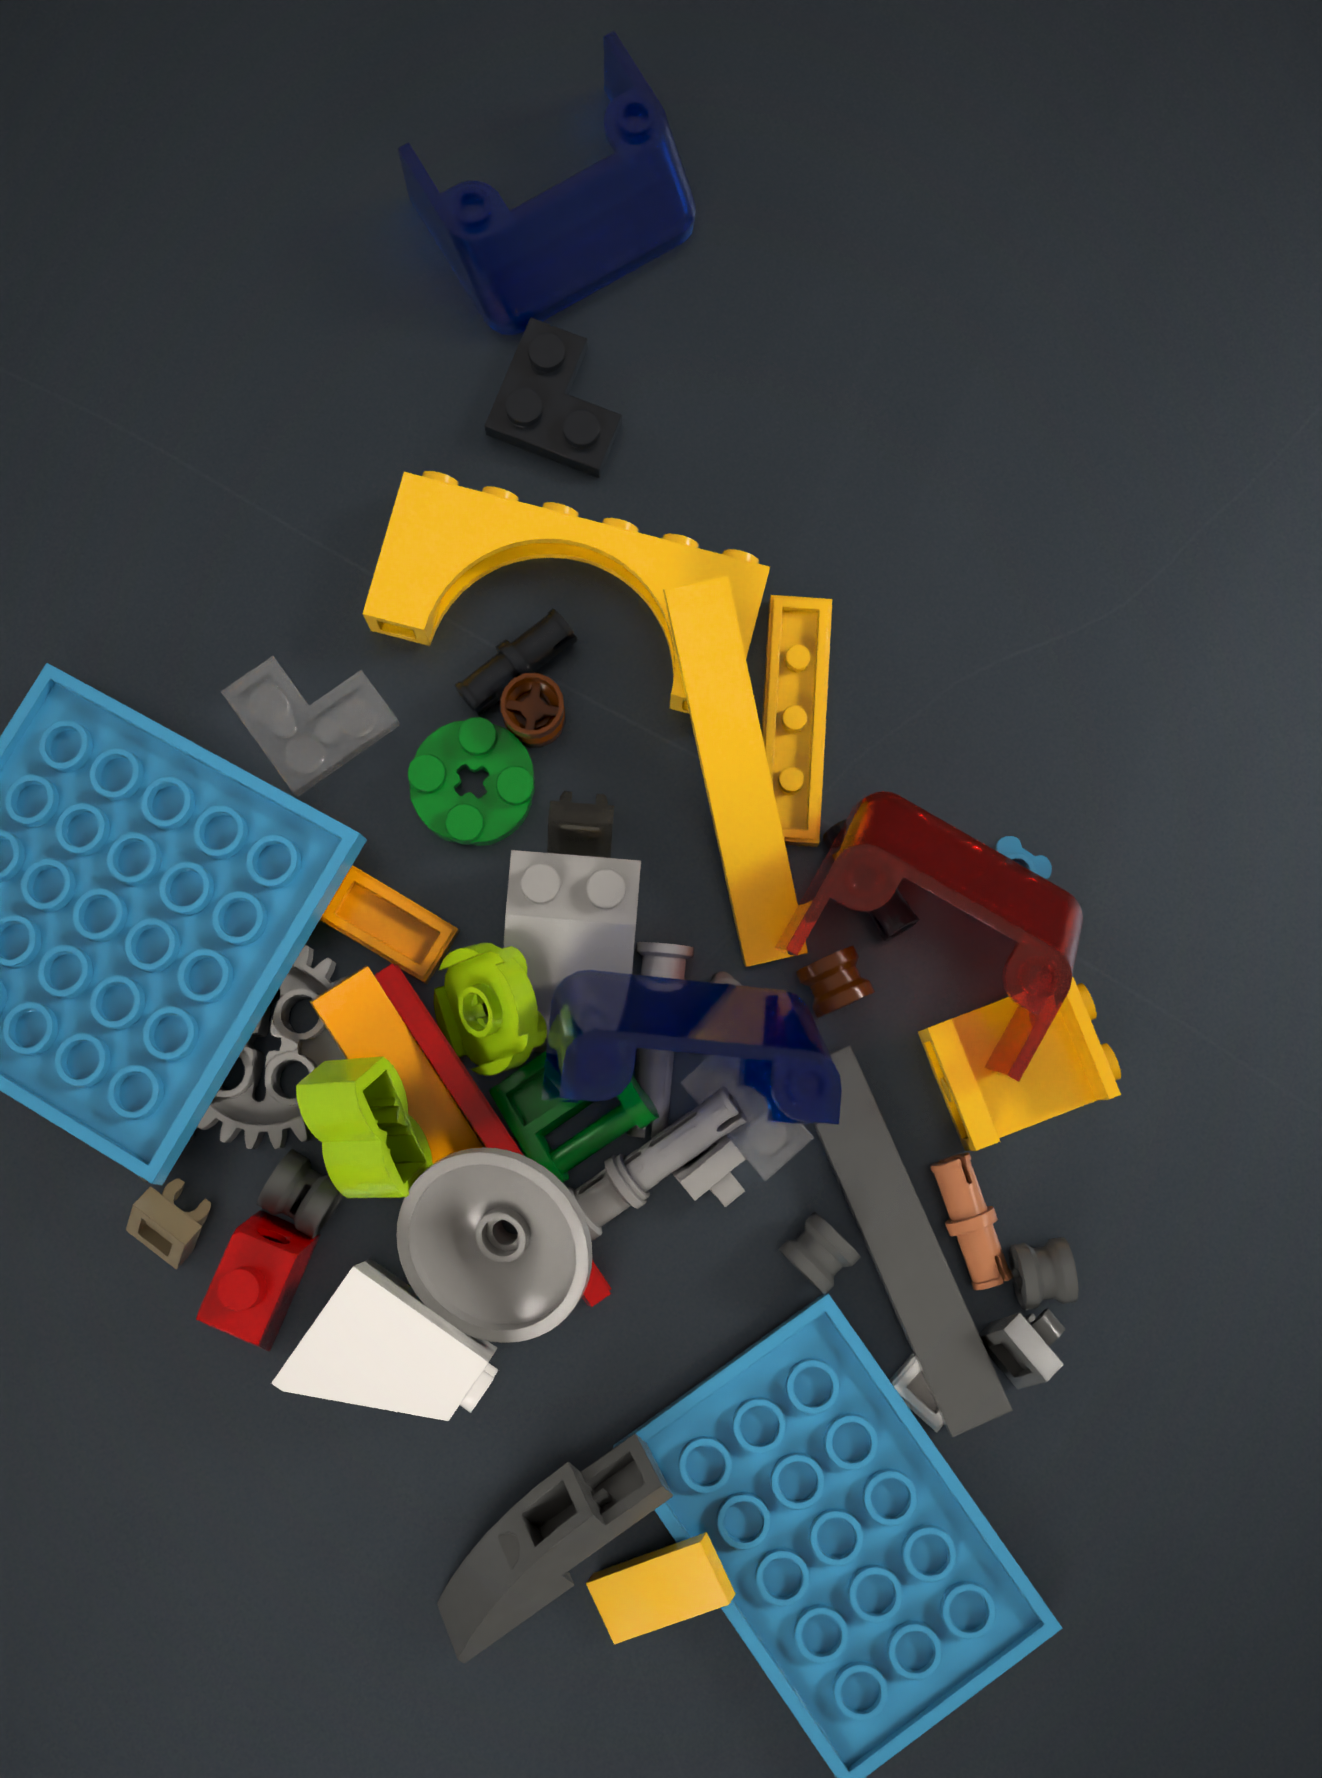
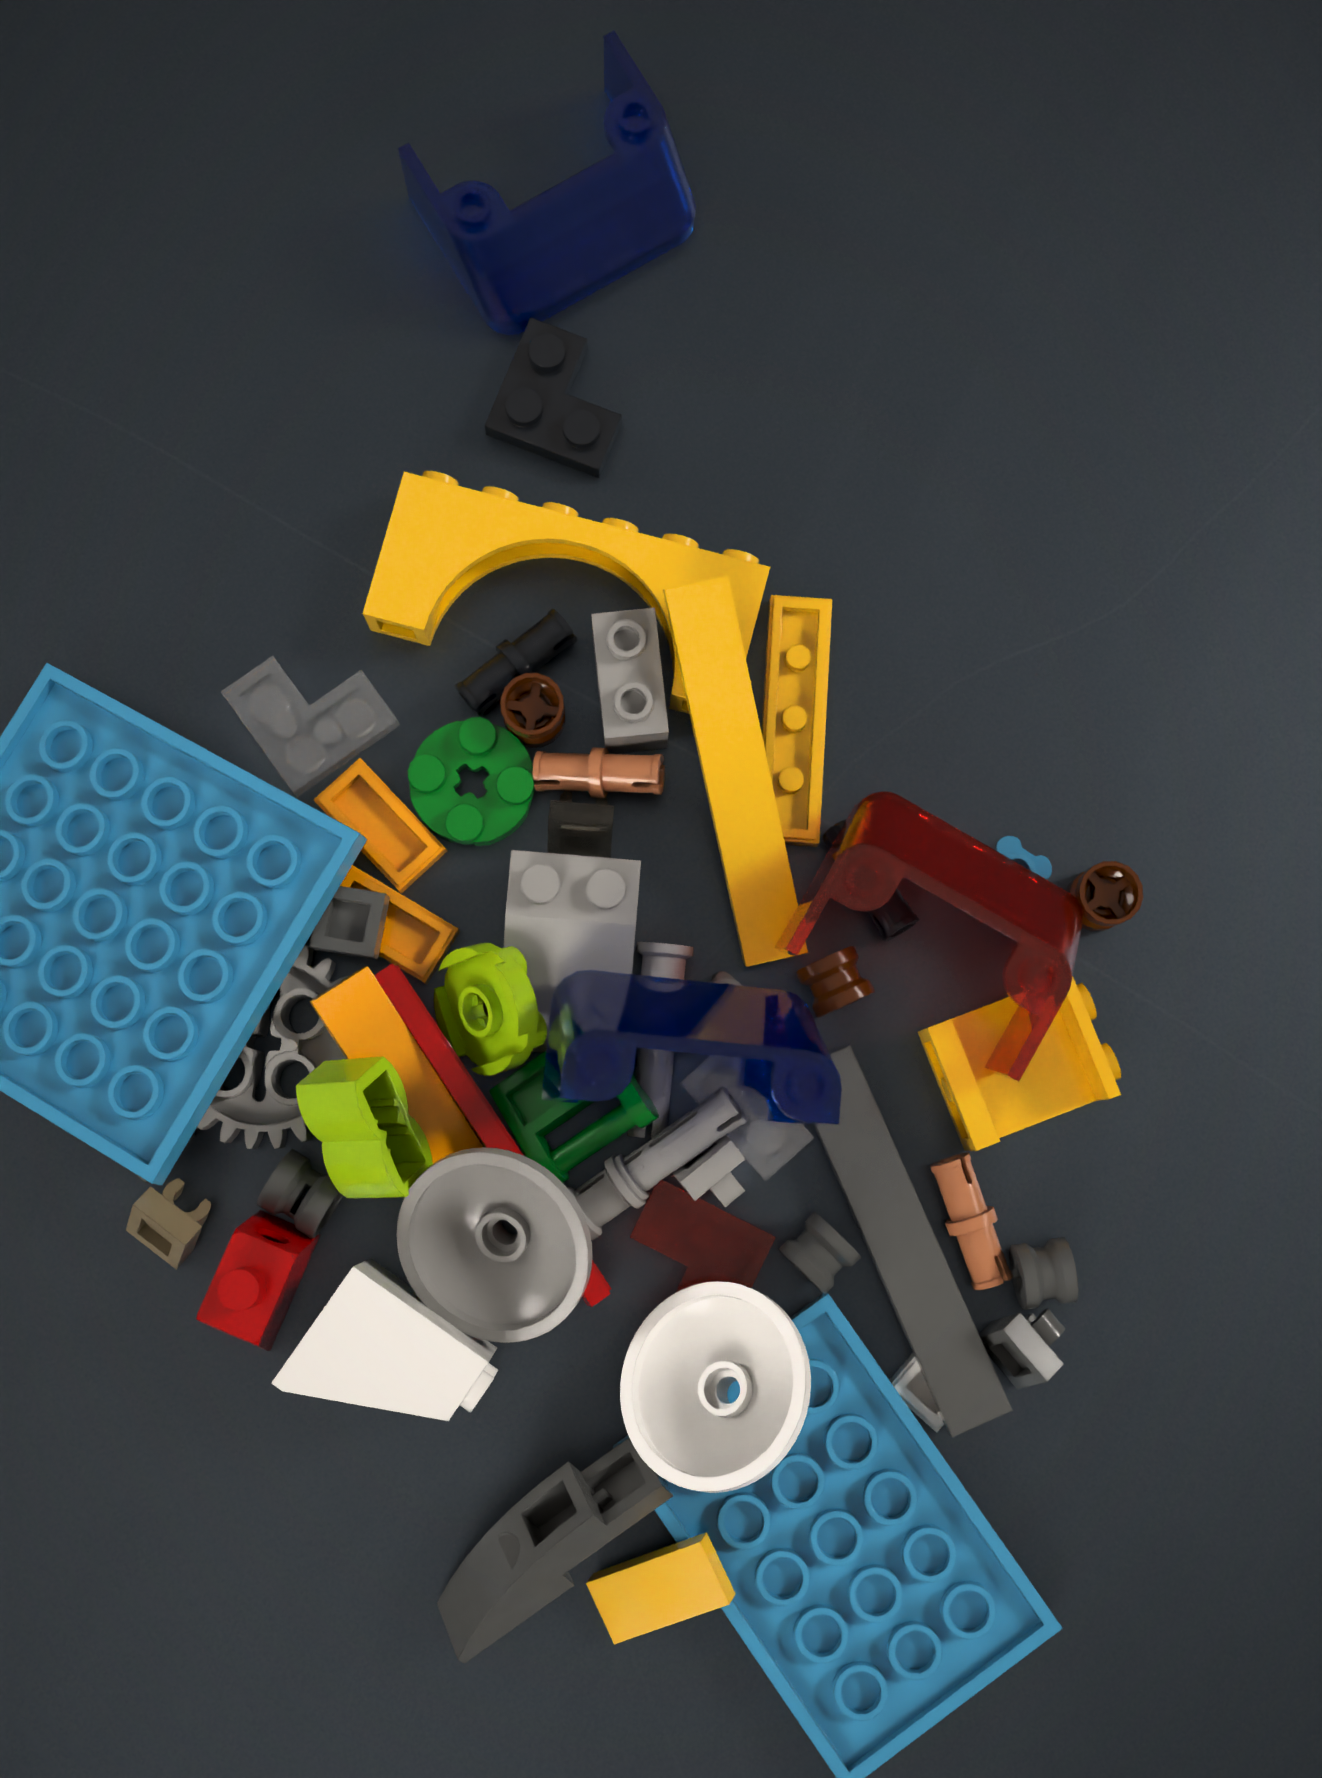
(352, 923): none -> dark grey plate
(394, 835): none -> light orange tile
(599, 772): none -> nougat pin
(630, 680): none -> light grey brick
(680, 1380): none -> white dish
(701, 1237): none -> clear red plate
(1114, 888): none -> reddish brown wheel

